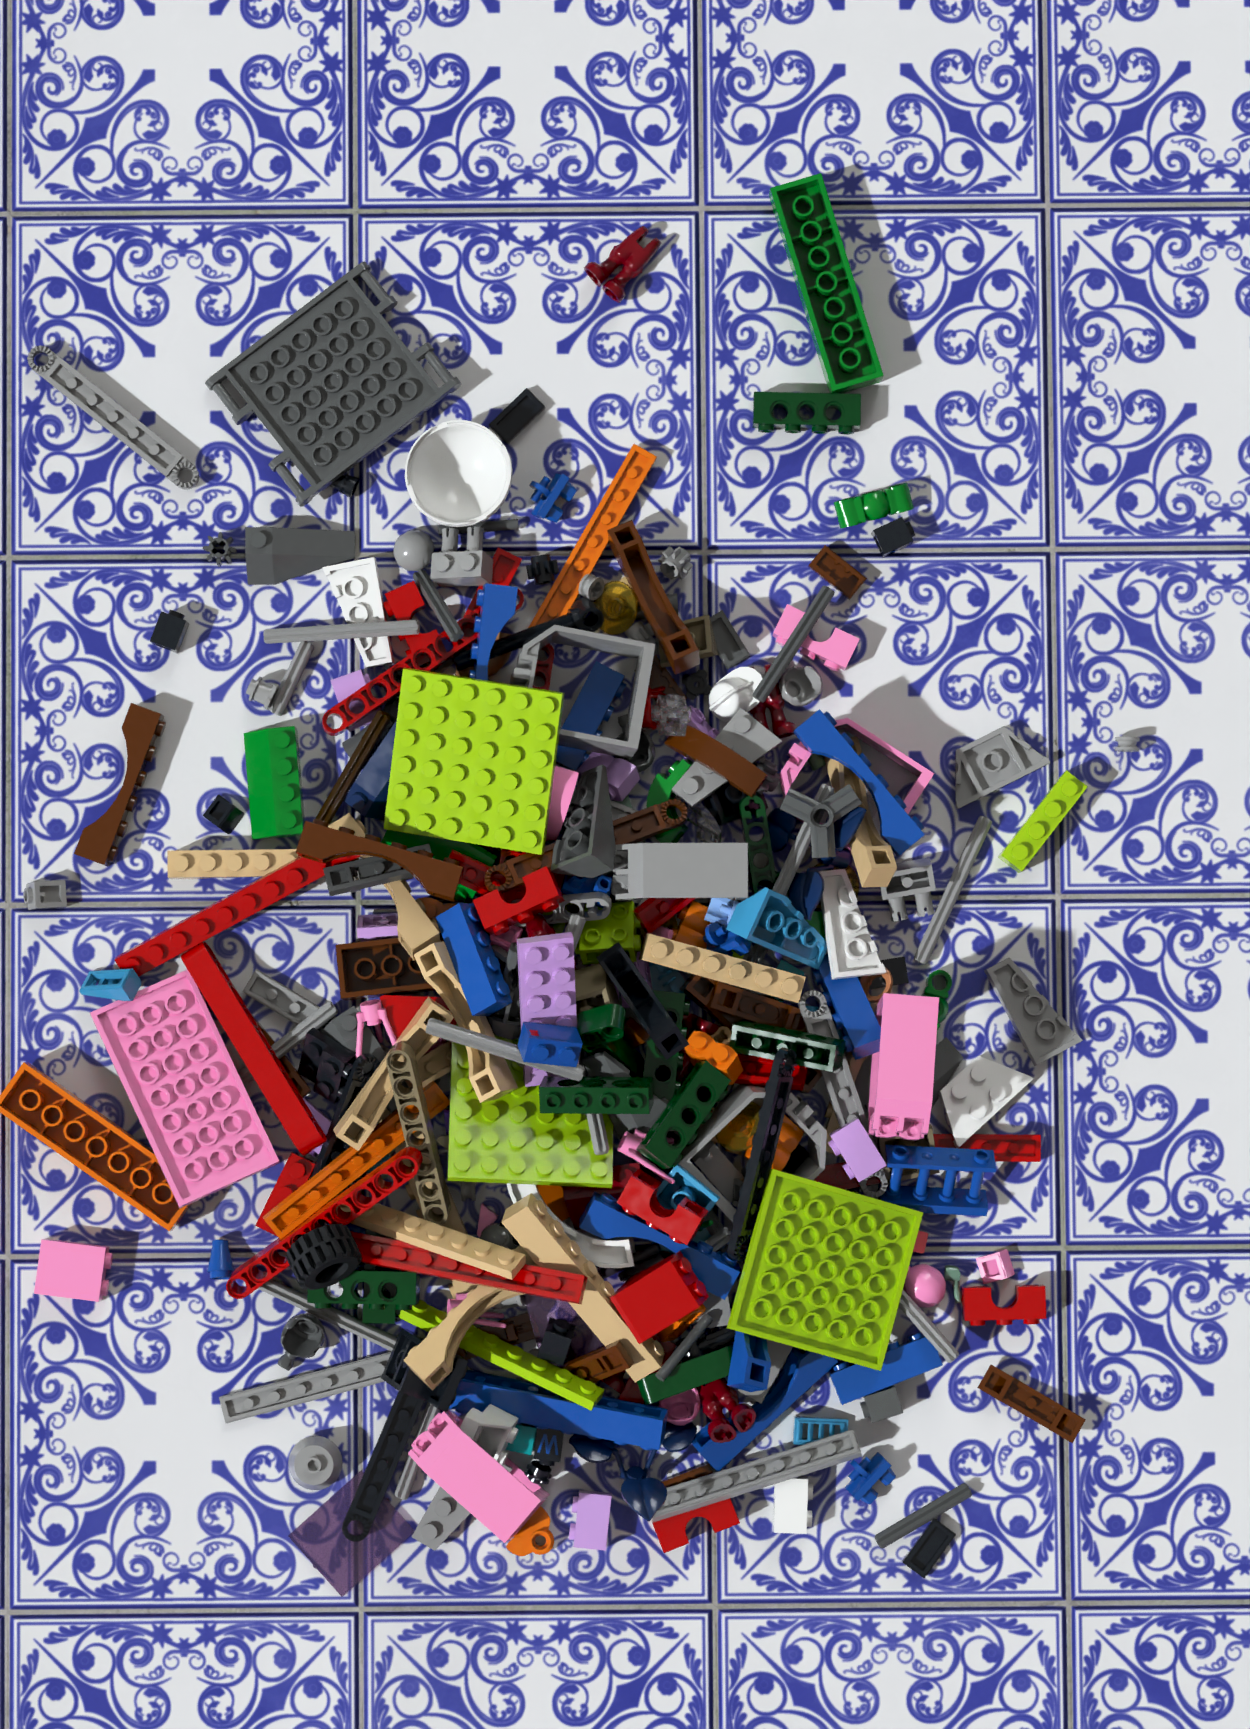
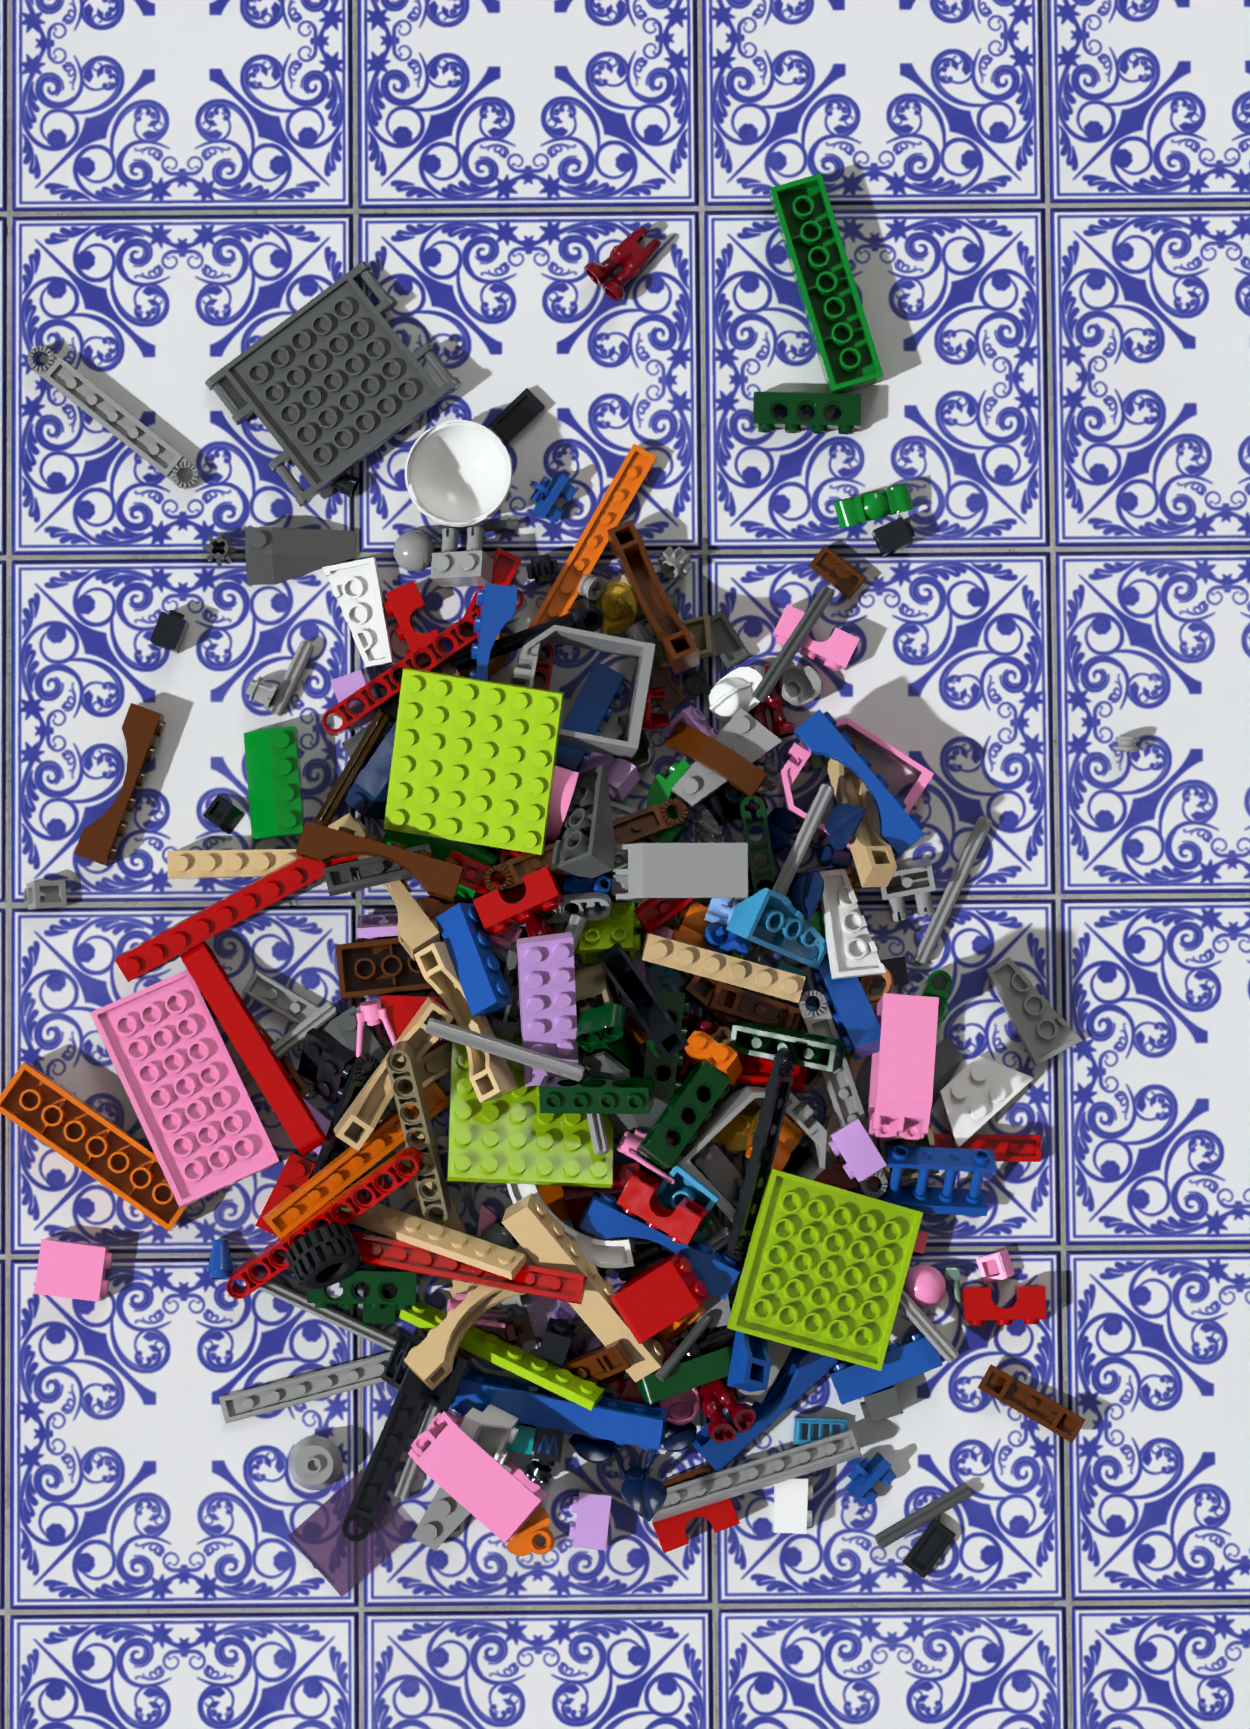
(113, 984): dark azure slope -> none
(301, 1338): dark grey hair -> none
(341, 631): light grey axle -> none
(438, 605): dark grey axle -> none
(549, 1044): blue brick -> none
(671, 715): clear brick -> none
(821, 834): dark grey piece -> none
(992, 764): light grey wing -> none
(1042, 821): lime brick -> none

